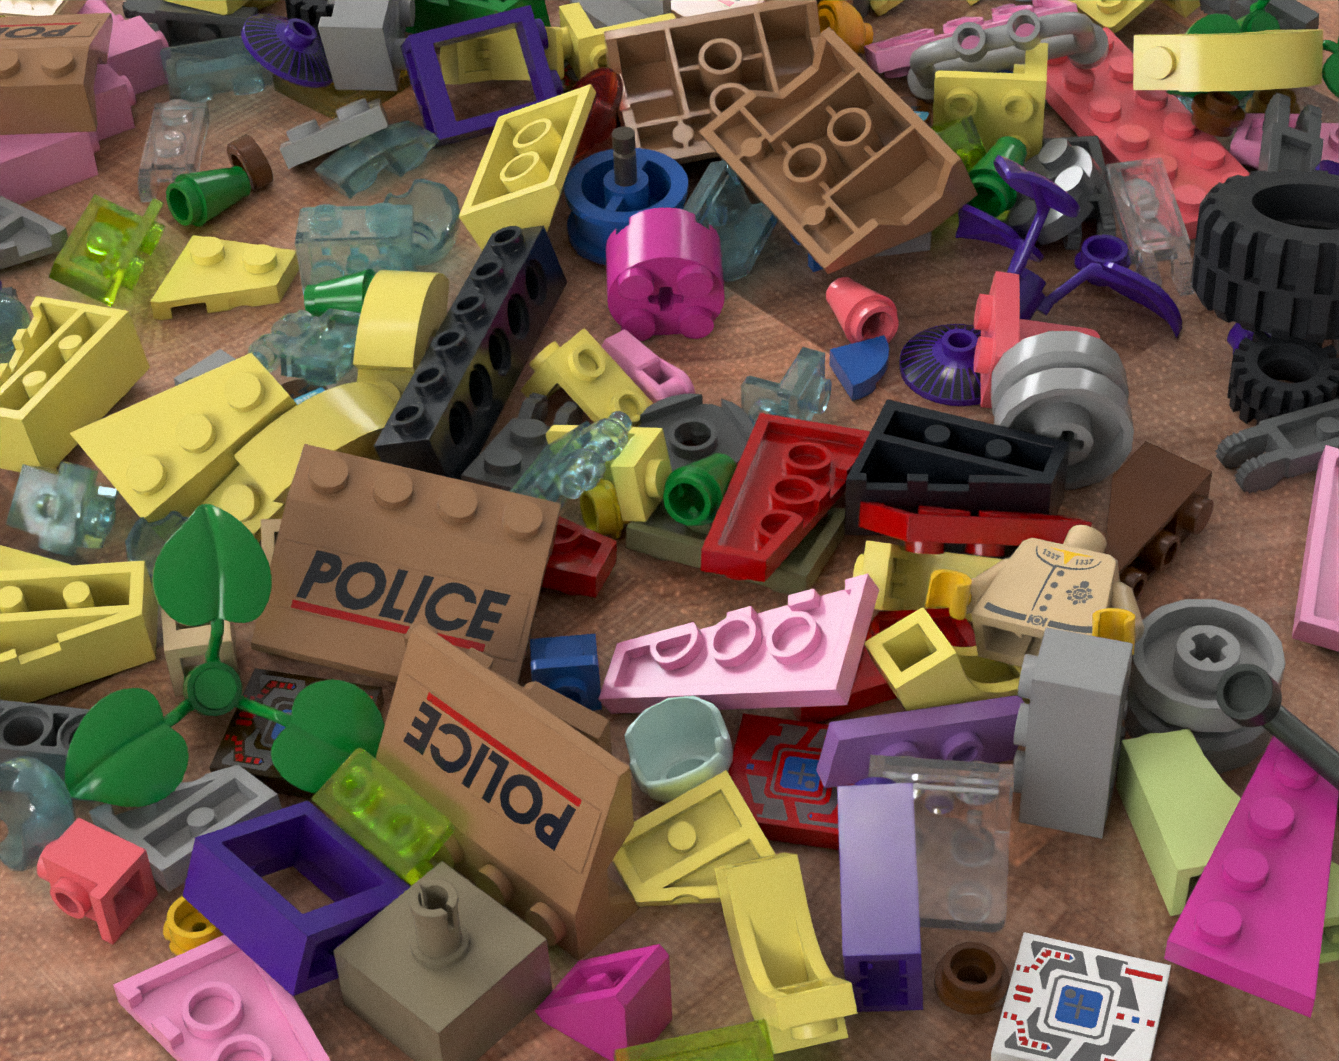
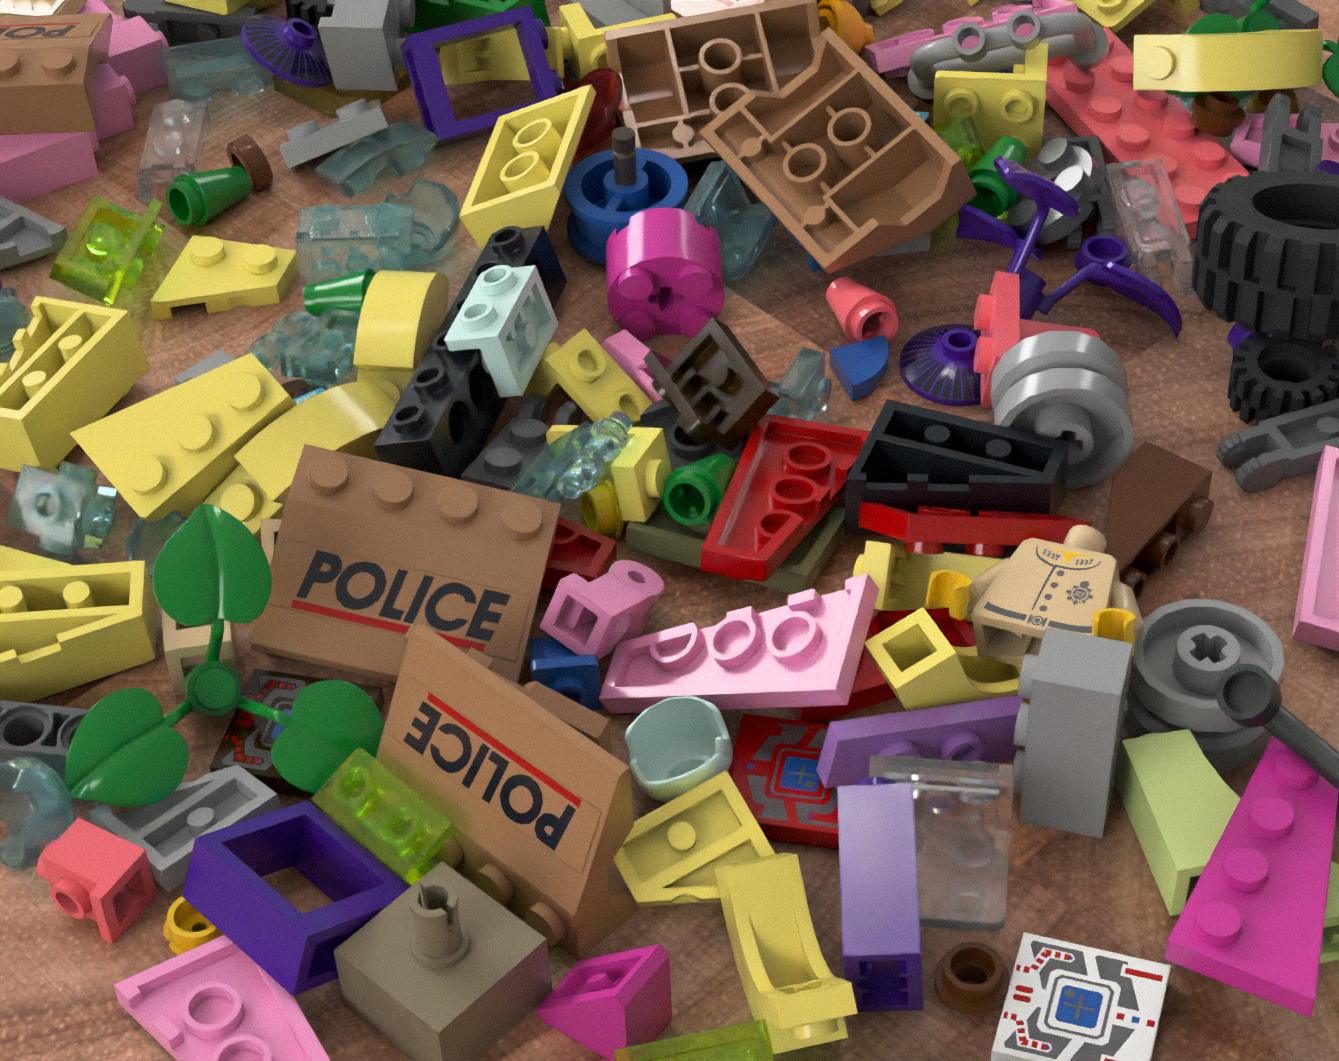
(509, 323): none -> light aqua bracket
(602, 612): none -> bright pink leg
(713, 386): none -> dark brown bracket

